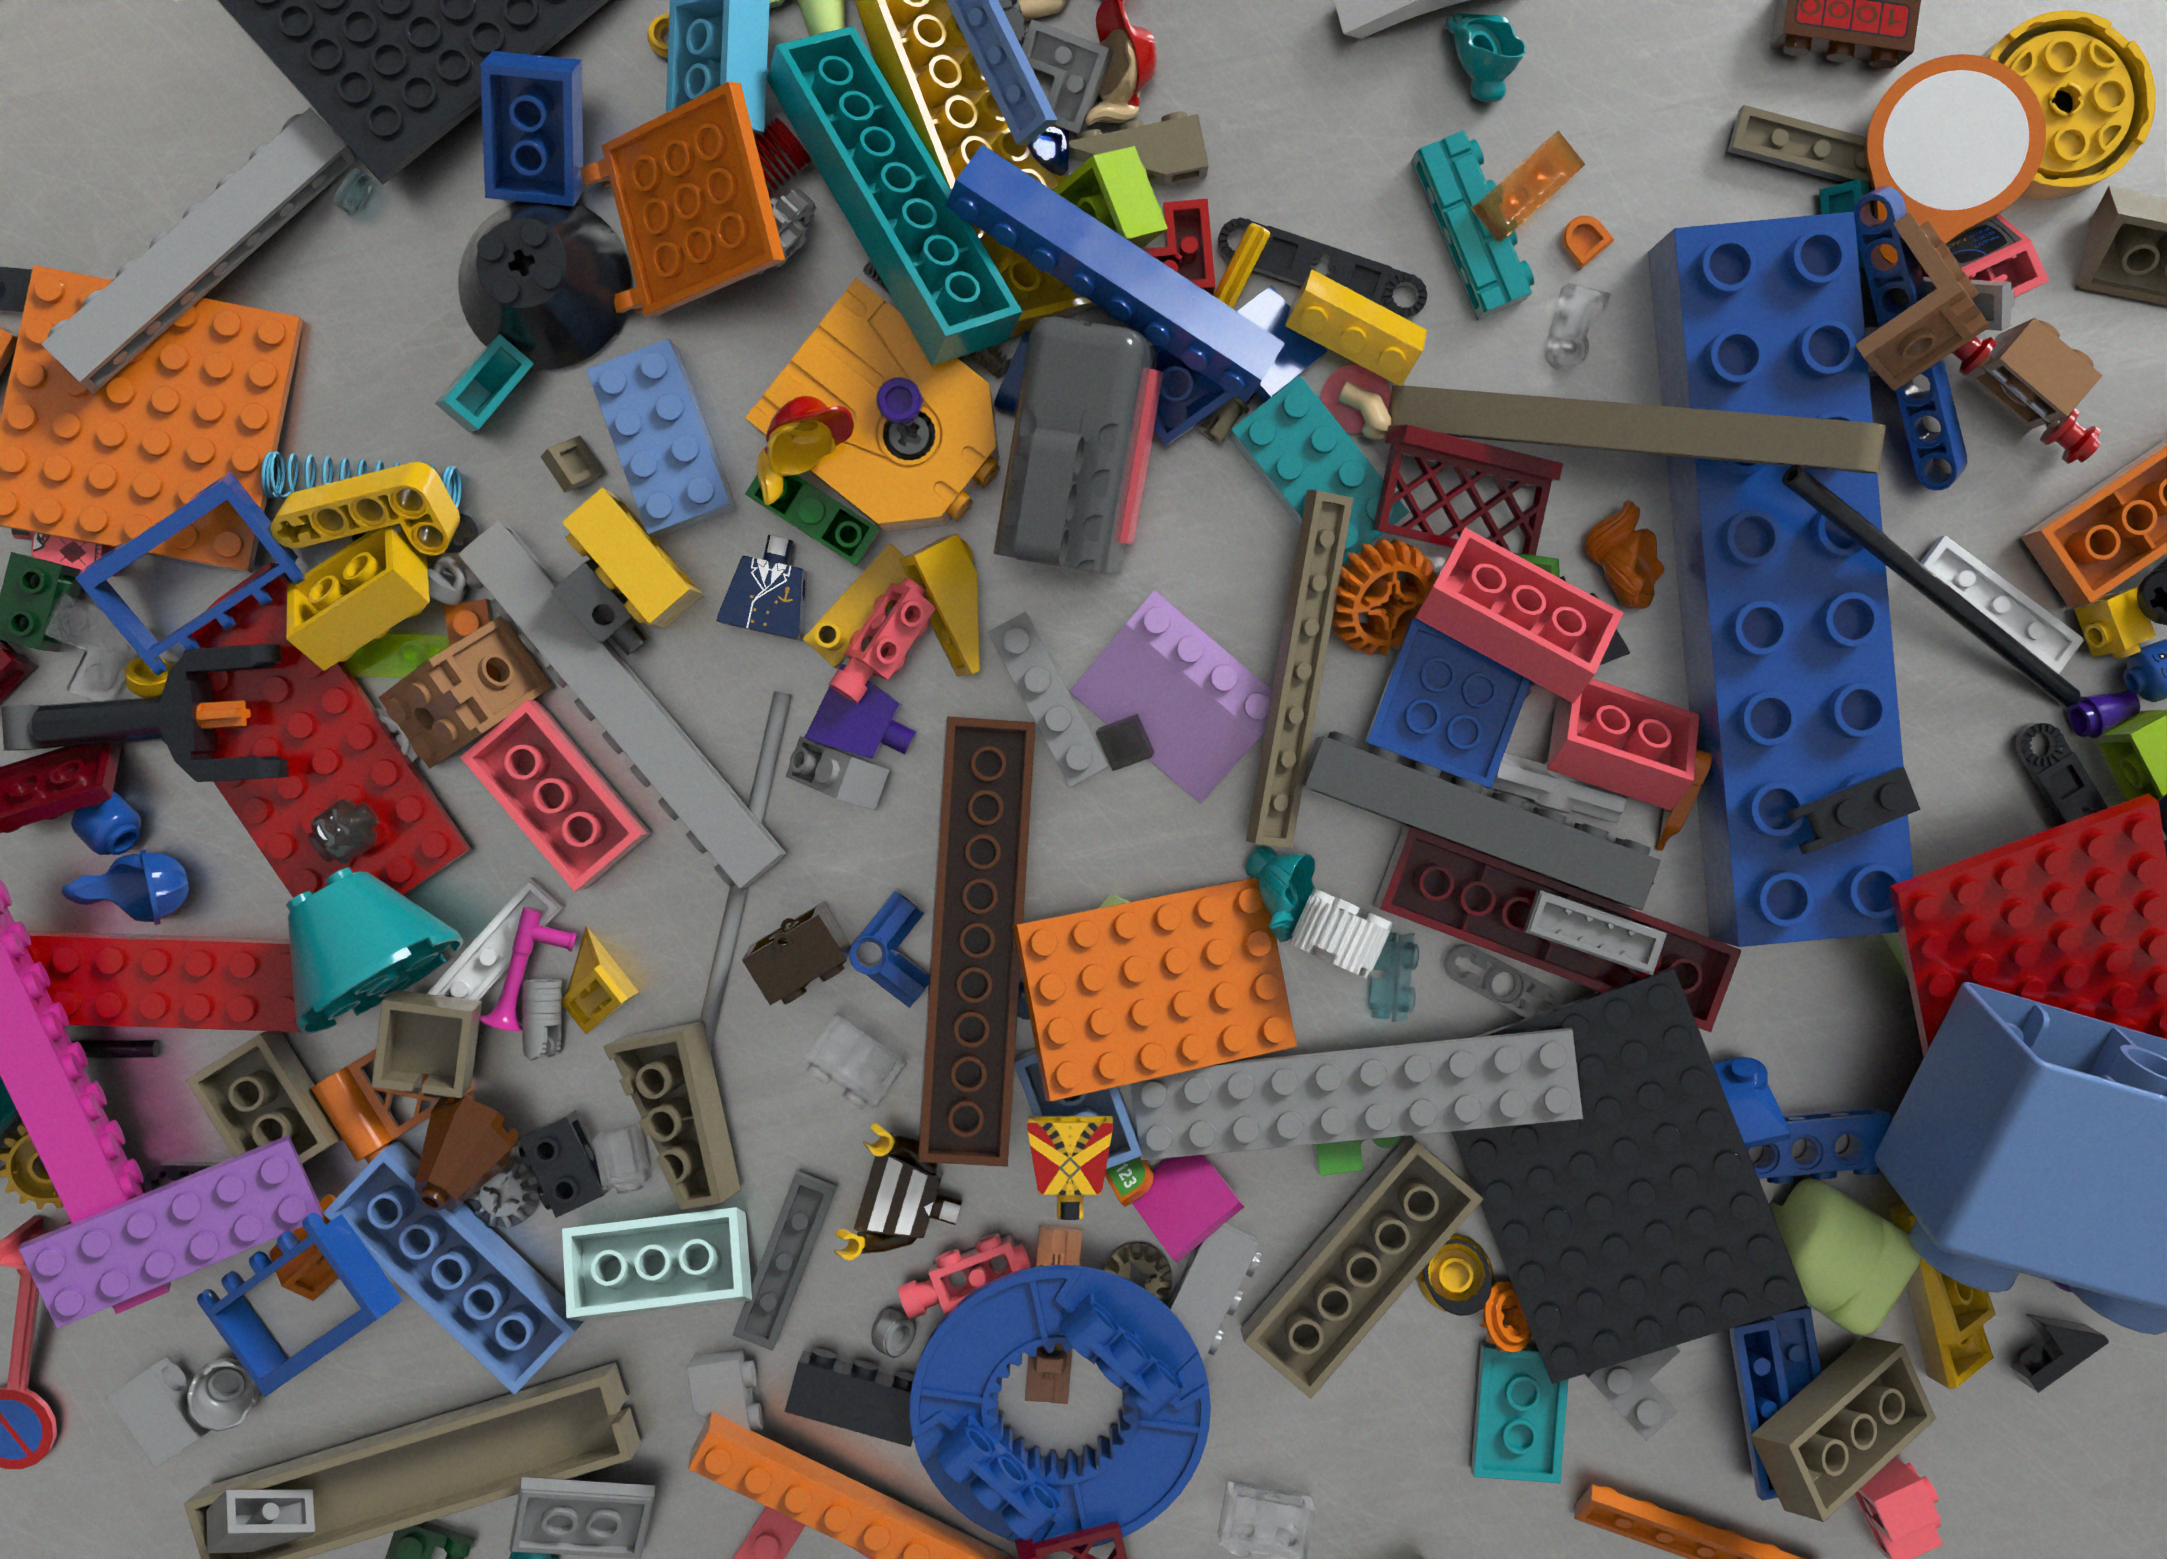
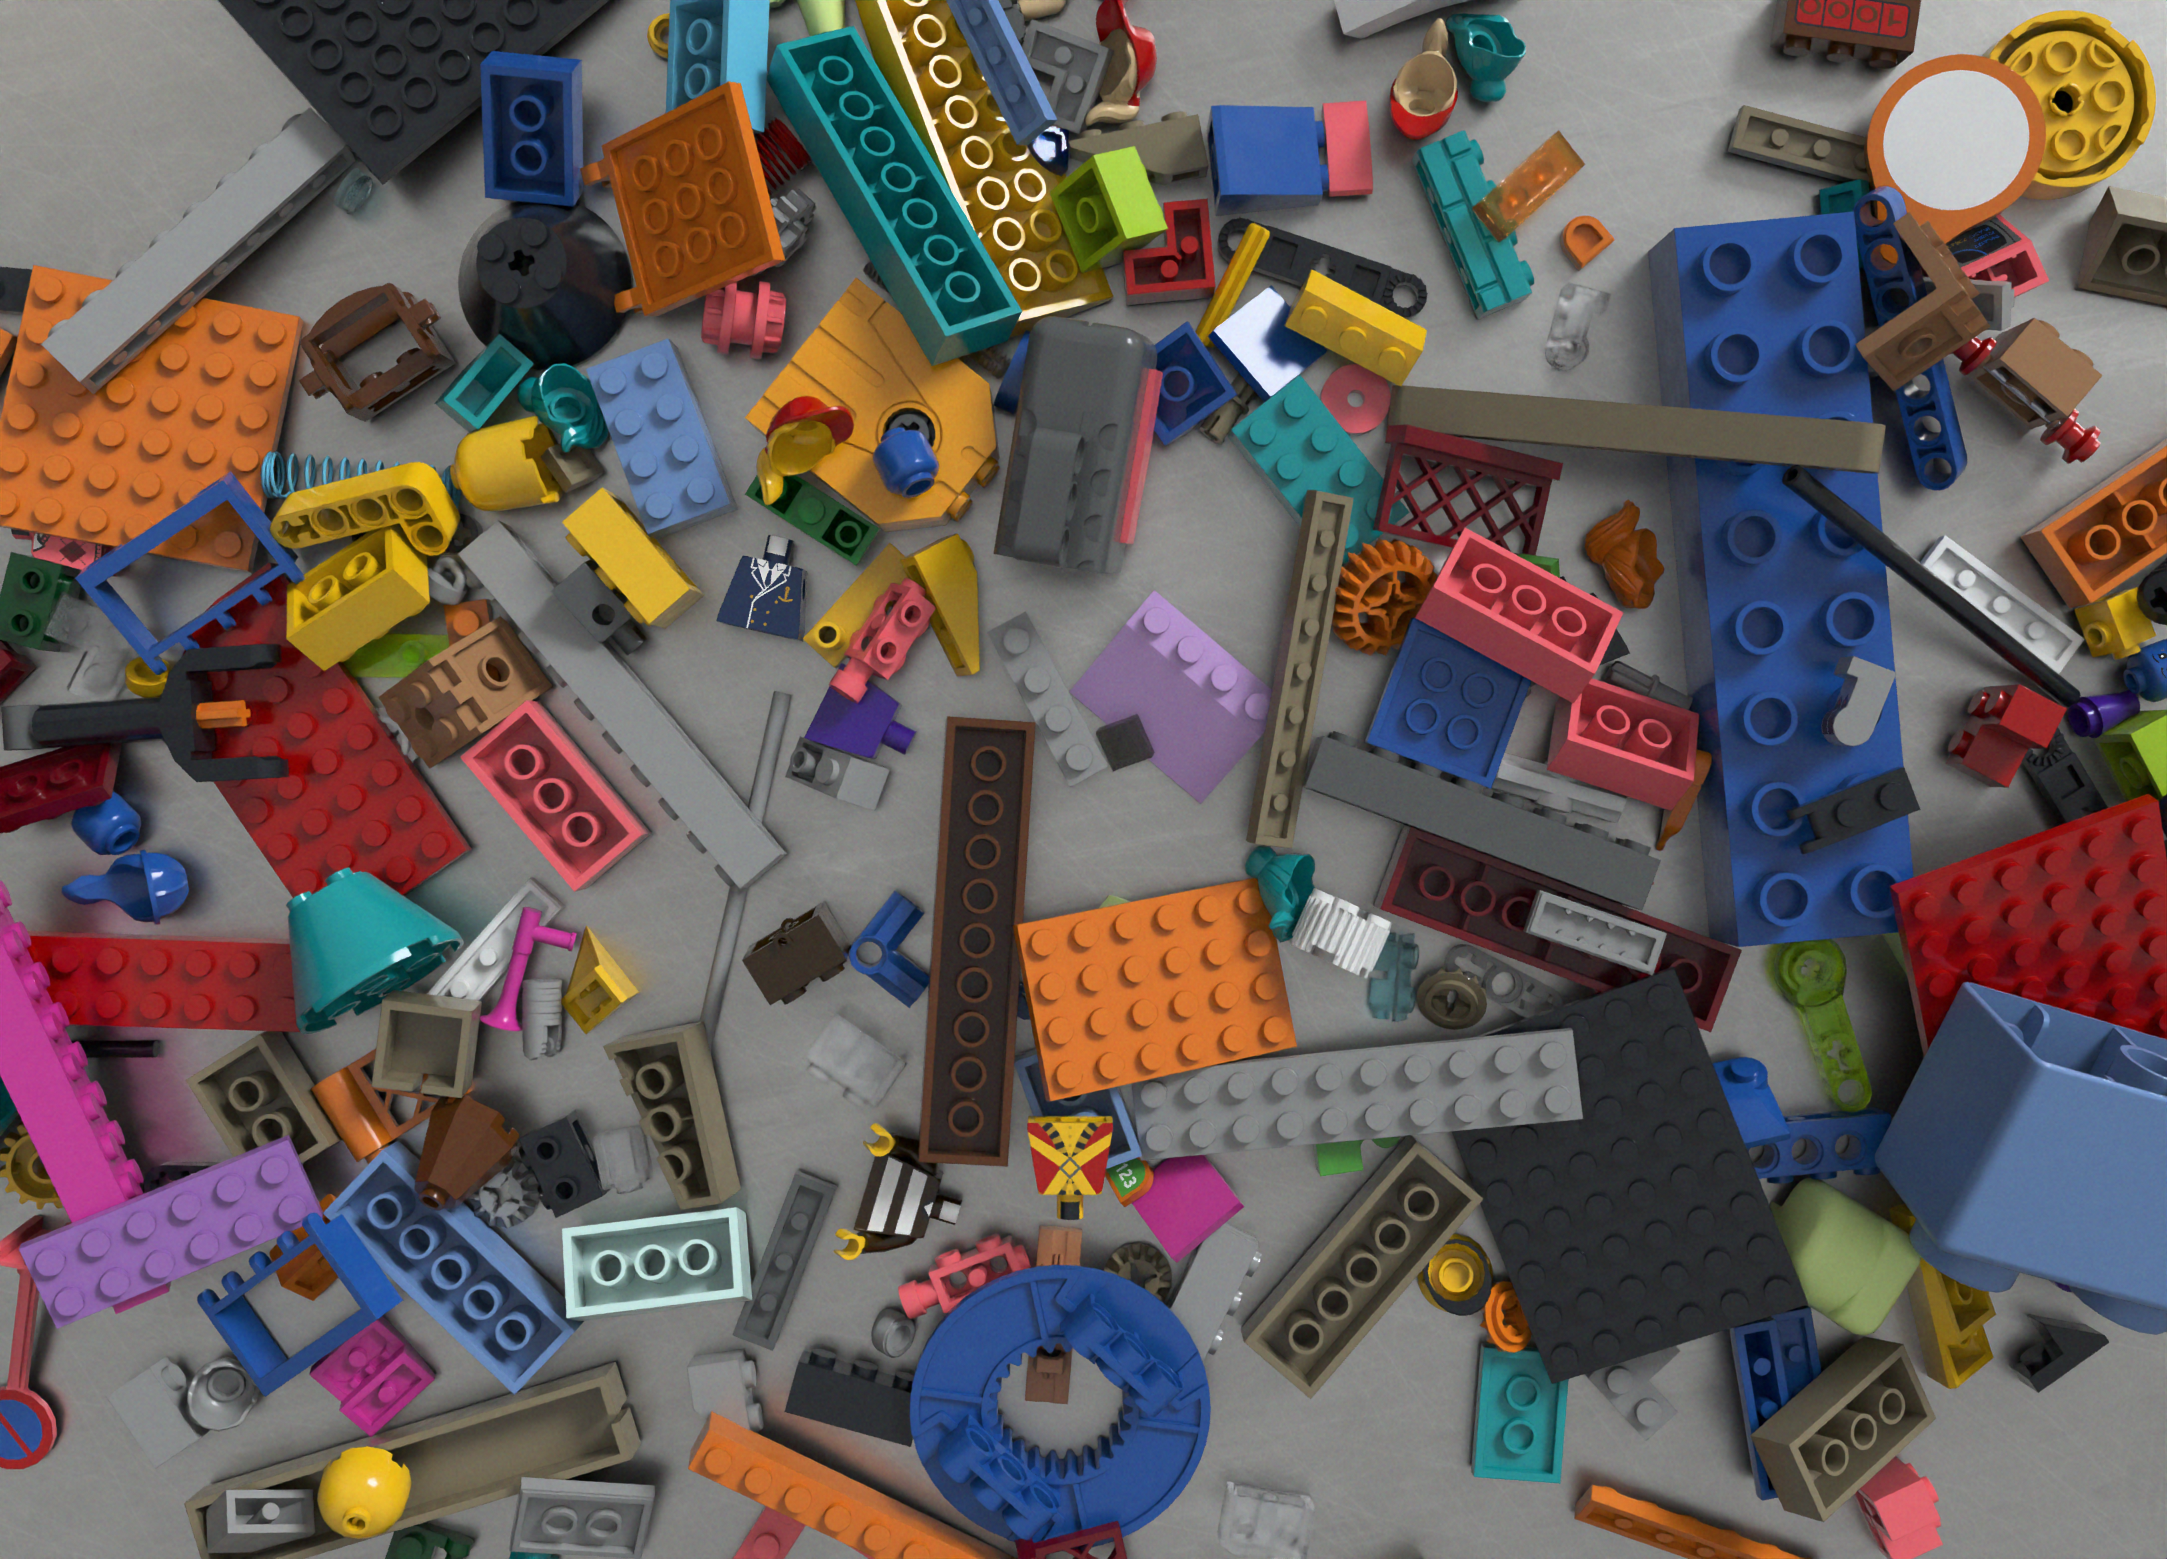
(344, 831): clear smoke head -> none
(355, 321): none -> reddish brown animal
(363, 1492): none -> yellow cylinder
(373, 1375): none -> dark pink slope
(504, 467): none -> yellow cylinder
(566, 405): none -> teal hair
(744, 319): none -> coral piece
(899, 401): dark purple tile -> none
(905, 462): none -> blue head
(1113, 273): blue brick -> none
(1265, 158): none -> blue slope
(1347, 148): none -> coral slope
(1371, 407): tan arm -> none
(1425, 88): none -> tan hair
(1468, 1007): none -> dark tan gear
(1633, 680): none -> light grey axle
(1824, 1013): none -> clear neon green beam
(1858, 701): none -> light grey leg
(2001, 730): none -> red brick

